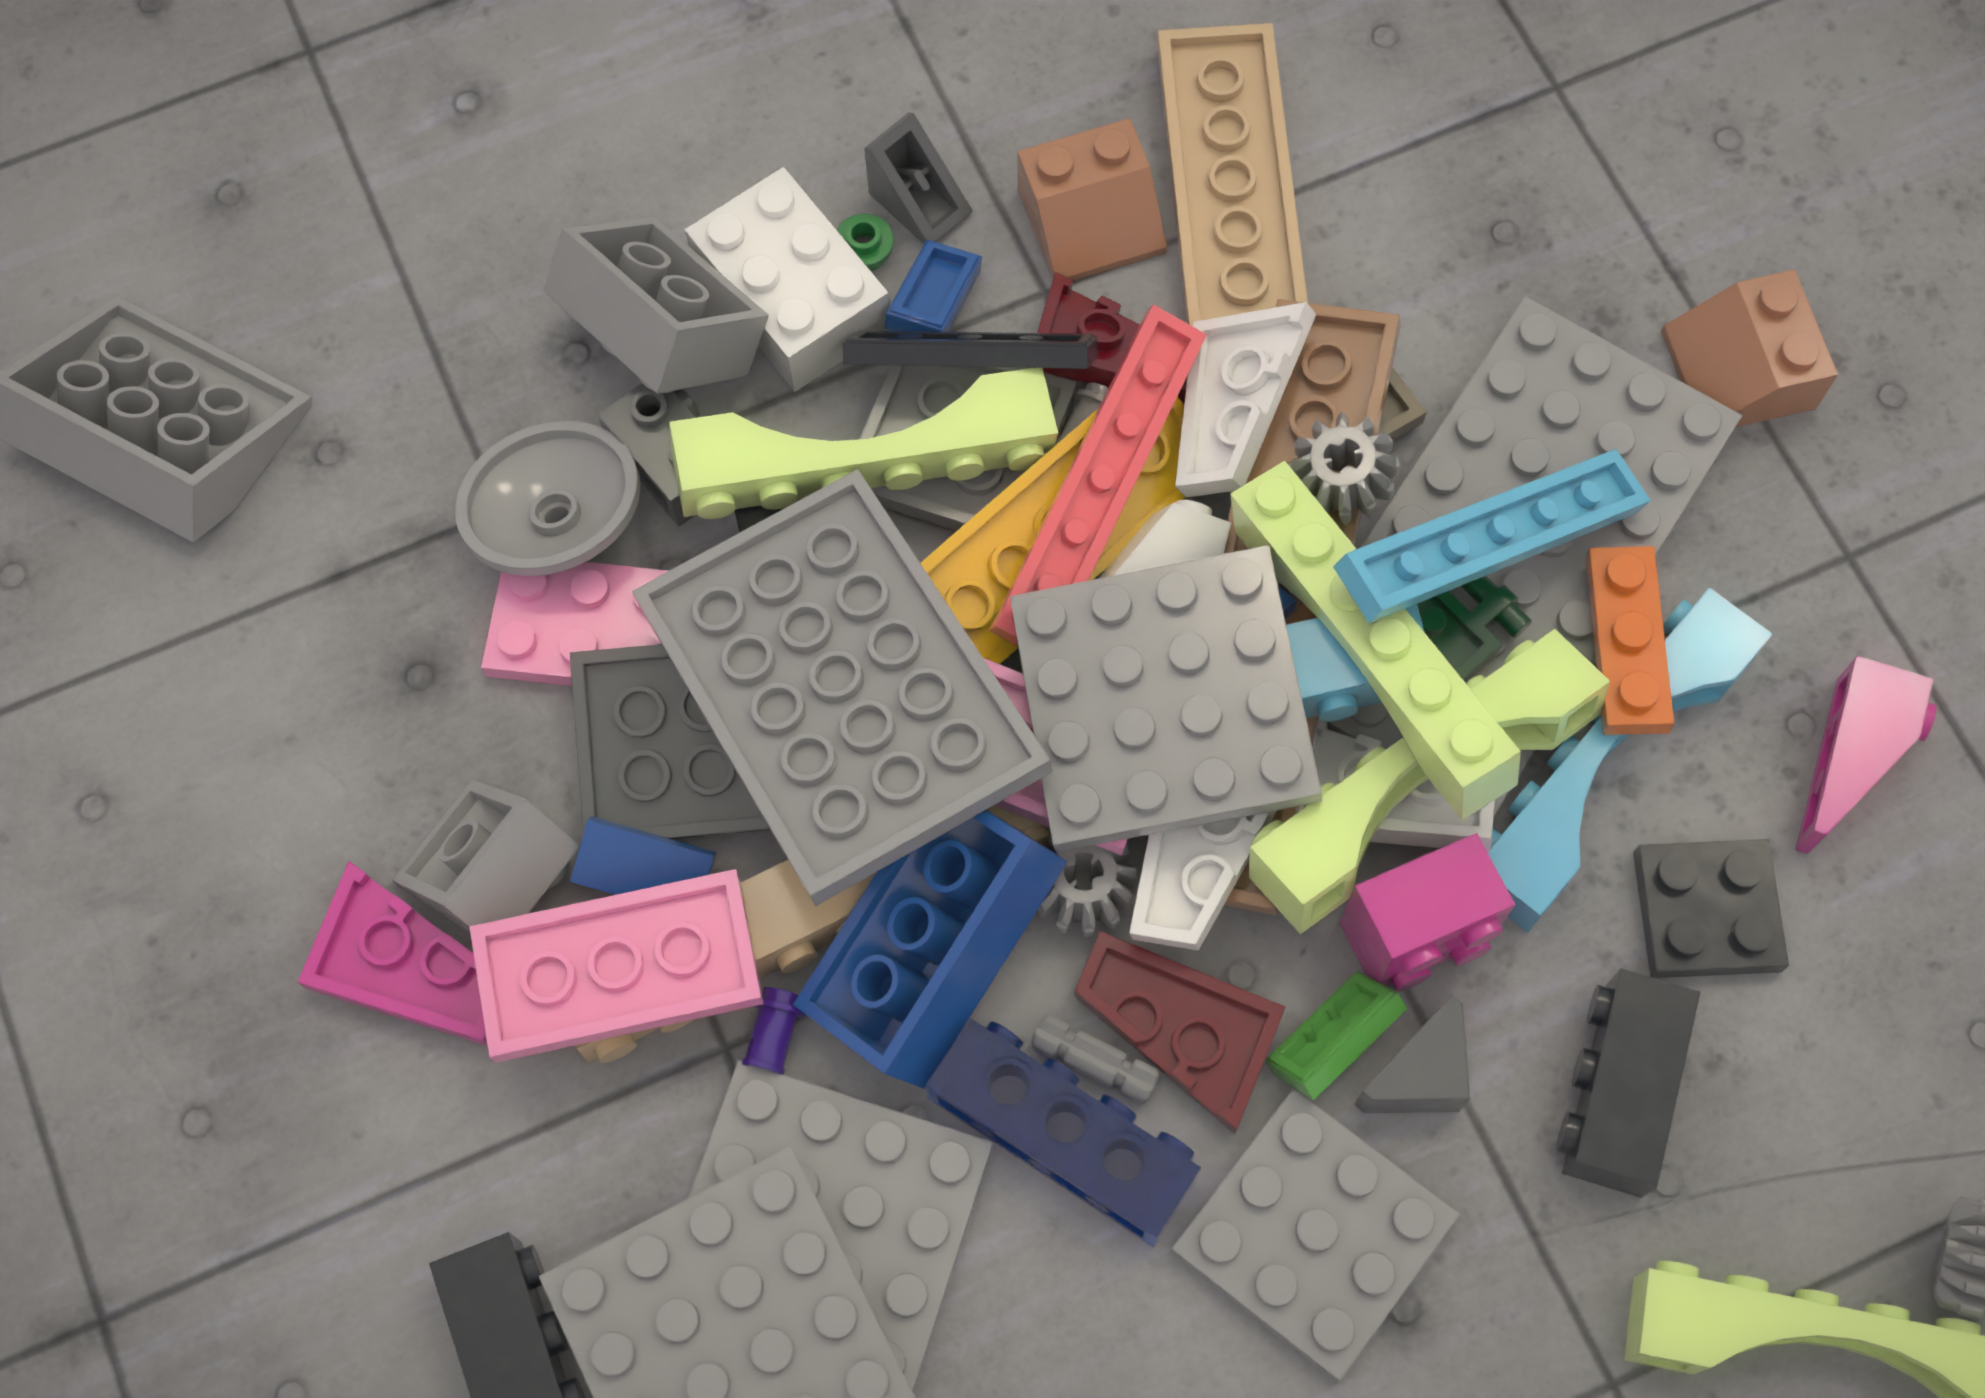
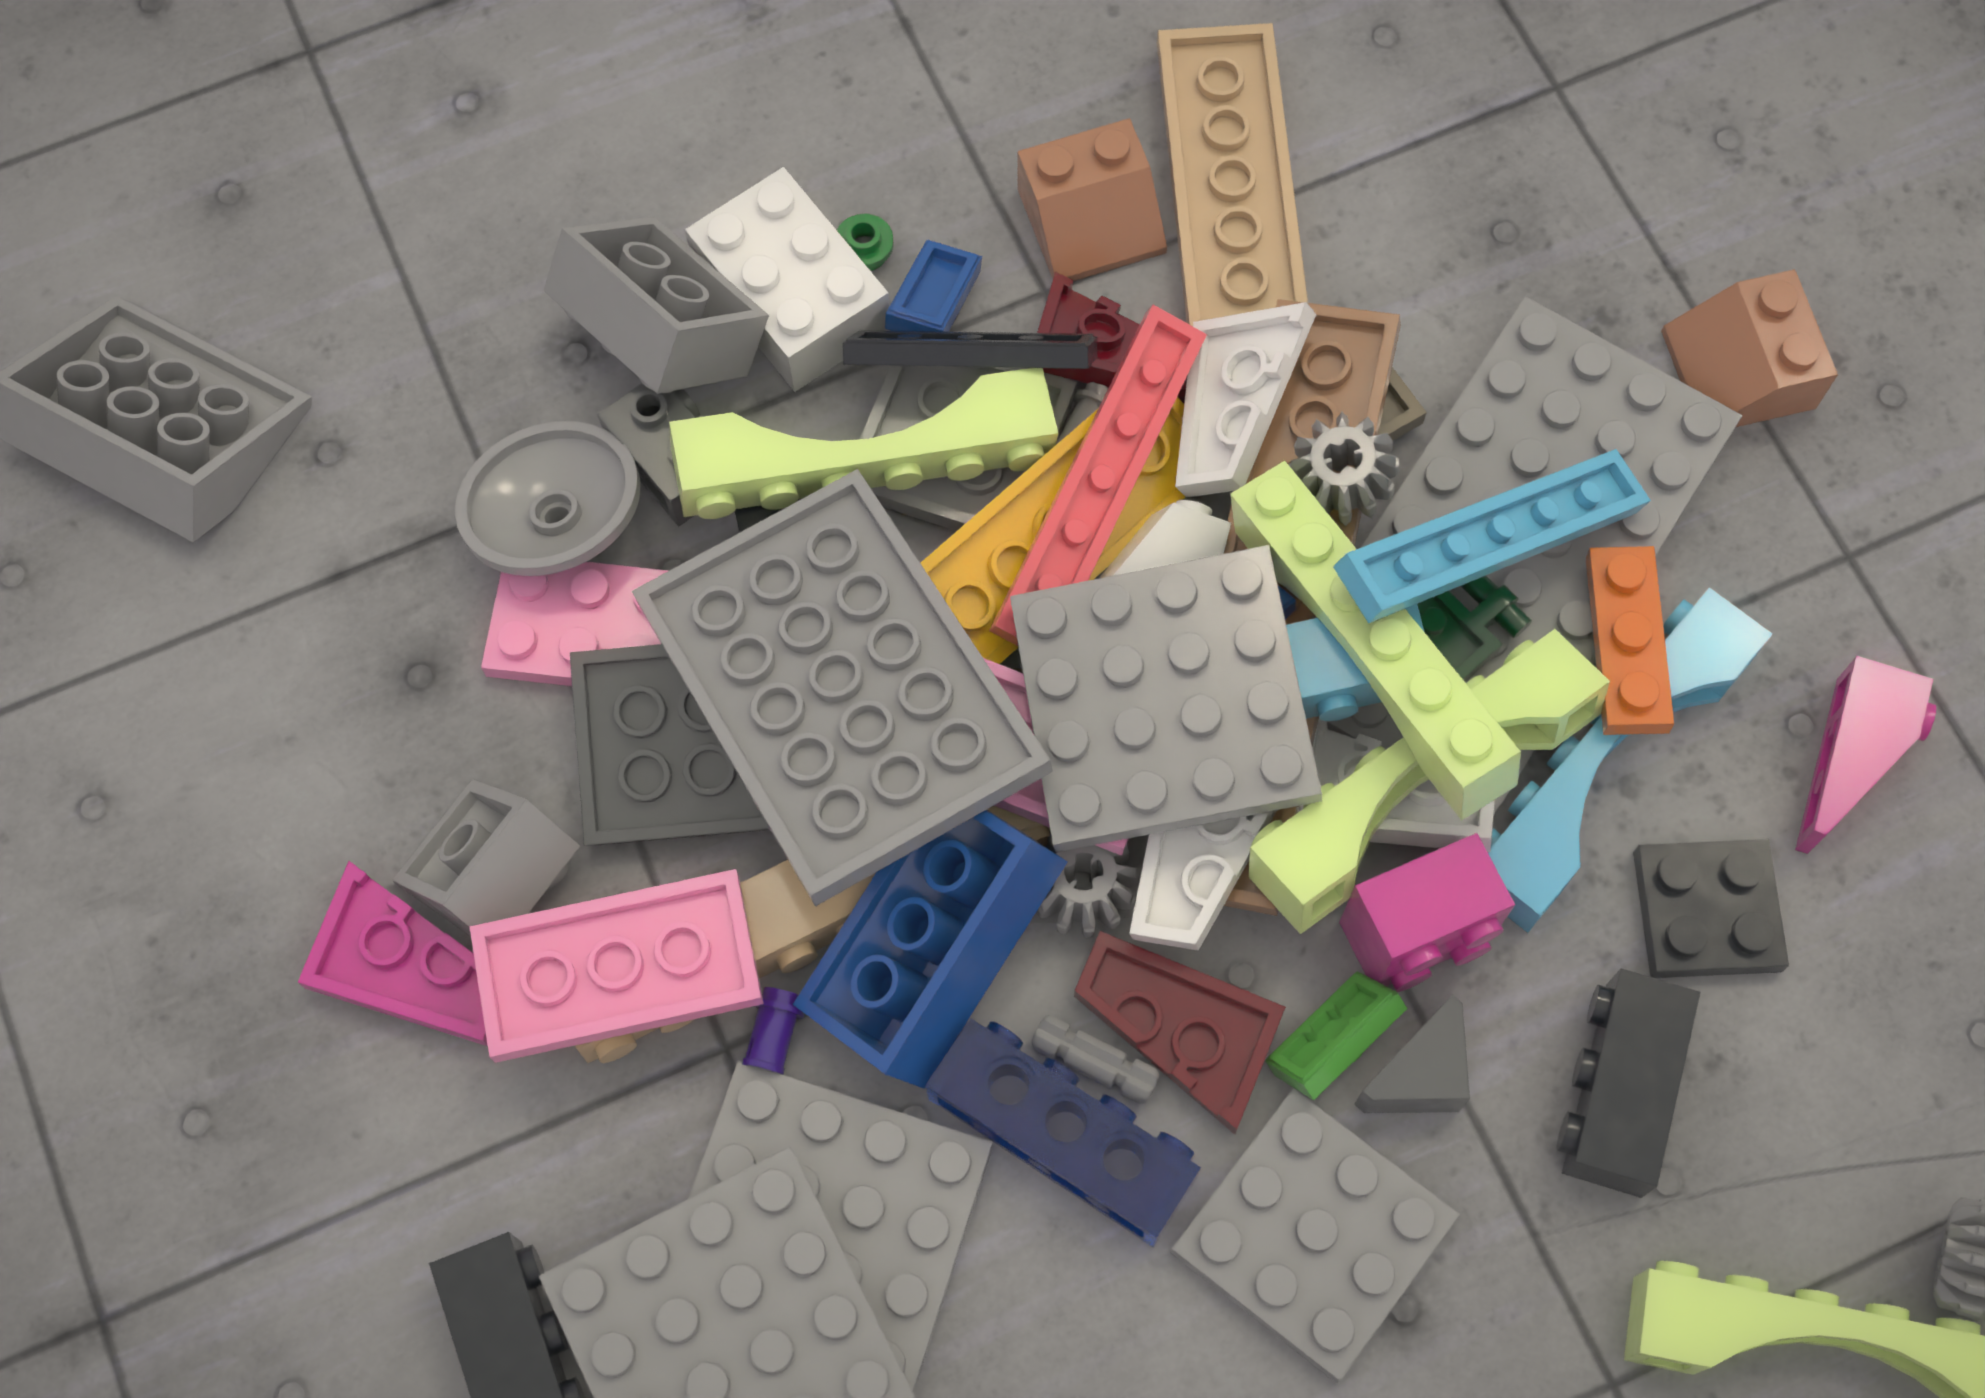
(629, 859): blue tile -> none
(913, 181): dark grey slope -> none

